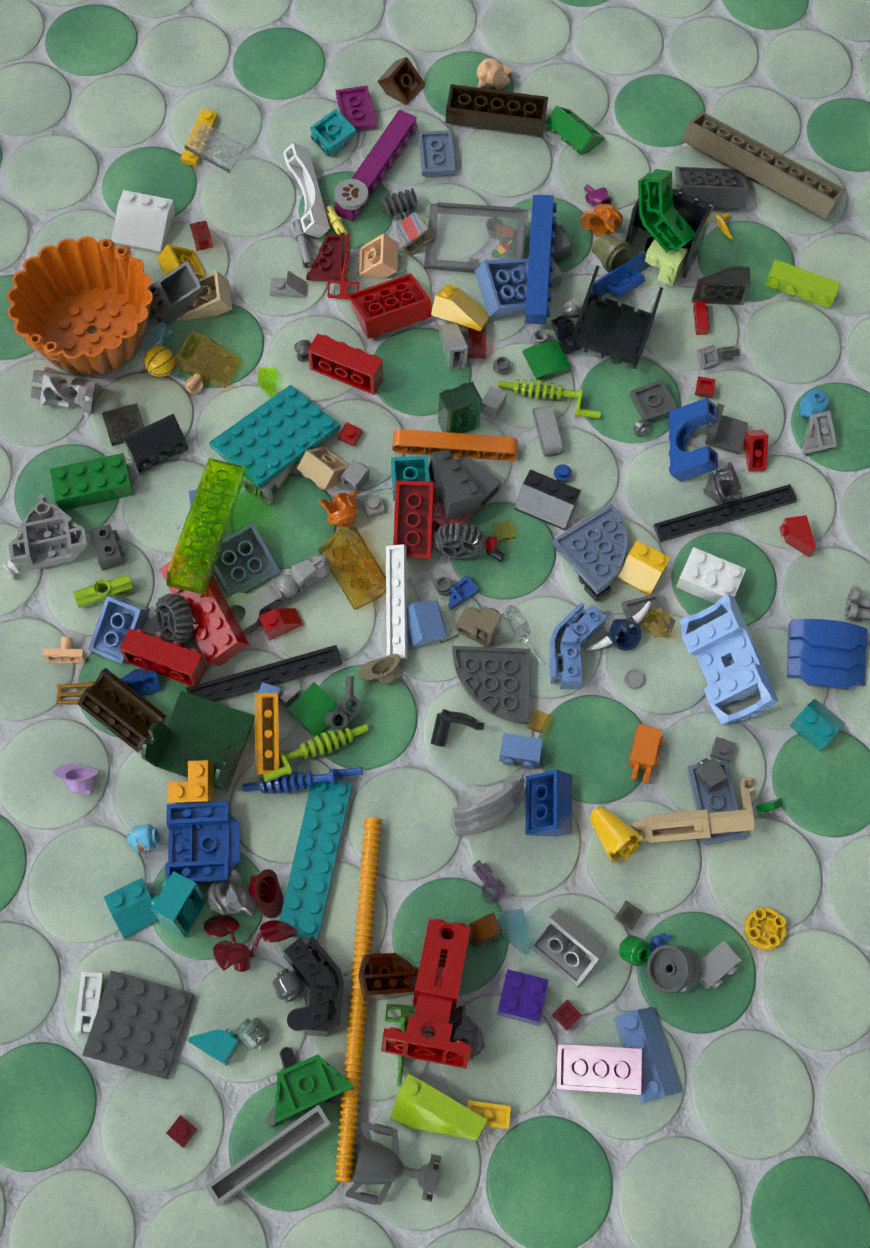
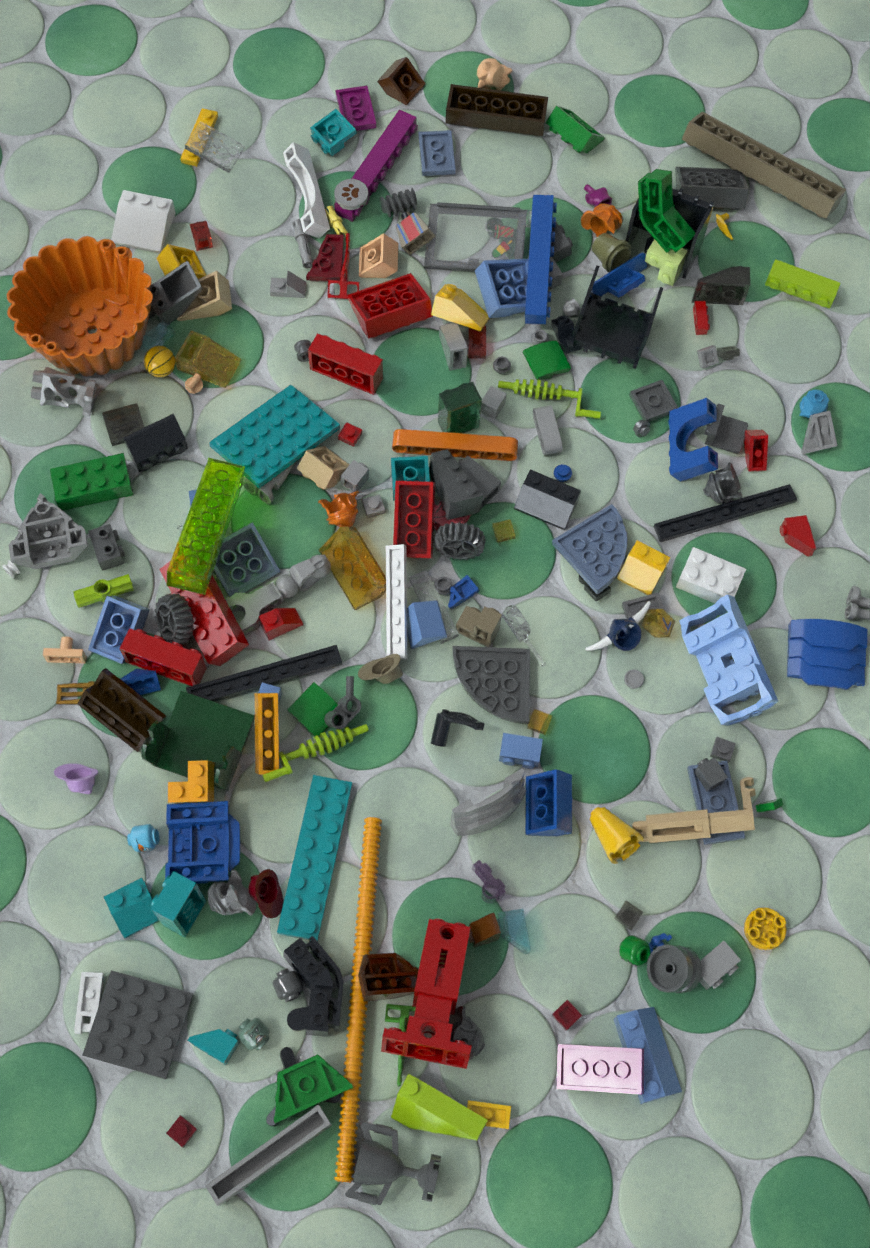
(238, 954): dark red plant -> none
(267, 380): clear neon green slope -> none
(289, 696): light grey plate -> none
(300, 780): blue piece -> none
(491, 549): arm -> none
(522, 997): dark purple brick -> none
(568, 947): light grey slope -> none
(572, 641): medium blue brick -> none
(644, 750): orange hinge -> none
(705, 387): red plate -> none
(817, 724): teal slope -> none

